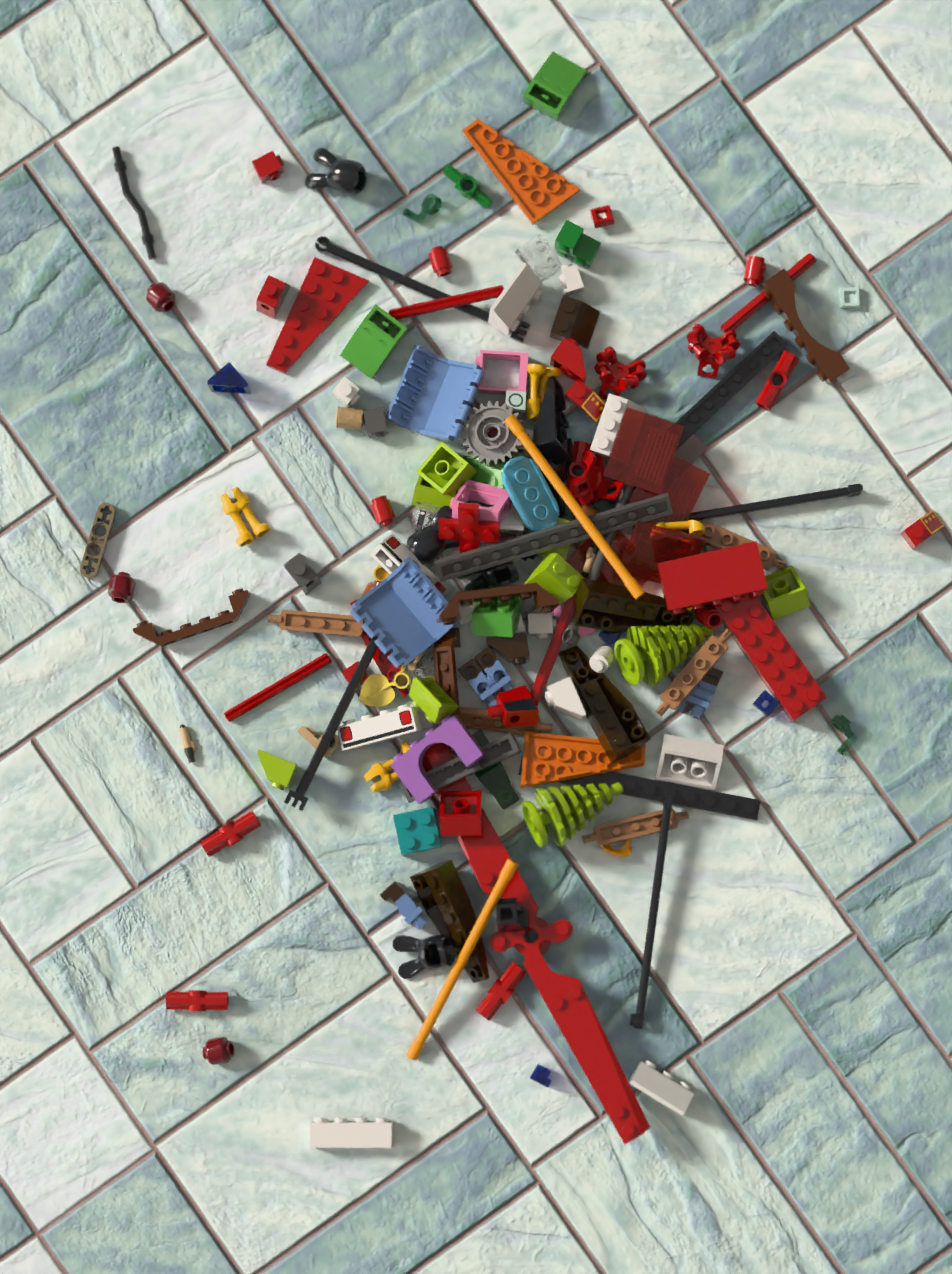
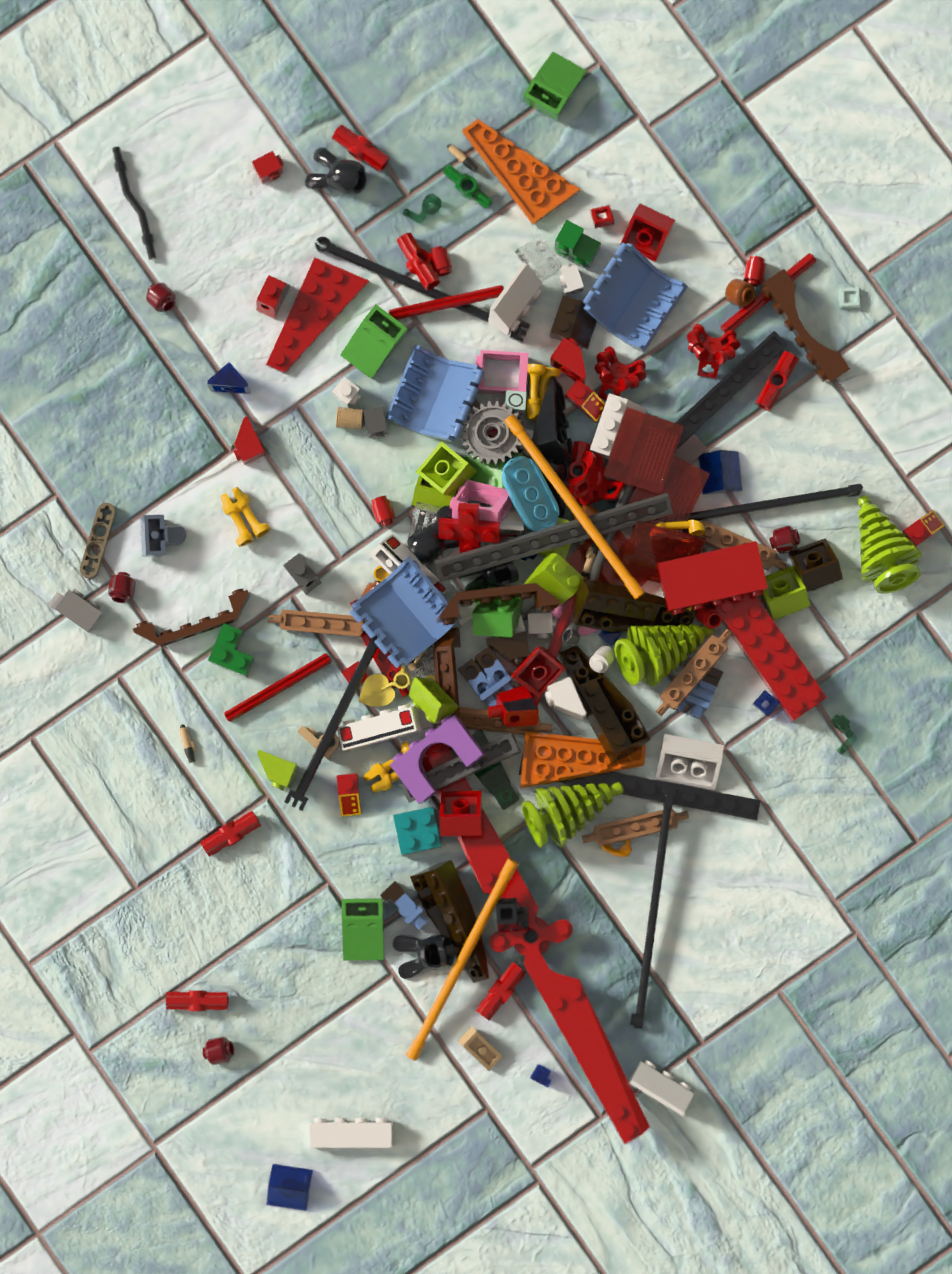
(76, 608): none -> light grey hinge
(157, 535): none -> sand blue brick
(226, 654): none -> green brick
(247, 443): none -> red slope
(289, 1187): none -> clear blue slope
(349, 794): none -> red slope
(360, 148): none -> red piece
(363, 929): none -> bright green slope
(418, 261): none -> red piece
(466, 161): none -> piece
(480, 1048): none -> tan plate
(538, 671): none -> red slope
(633, 297): none -> medium blue hinge
(648, 231): none -> red slope
(723, 471): none -> clear blue slope
(739, 292): none -> dark orange head
(785, 539): none -> dark red head
(816, 565): none -> dark brown slope
(885, 551): none -> lime plant

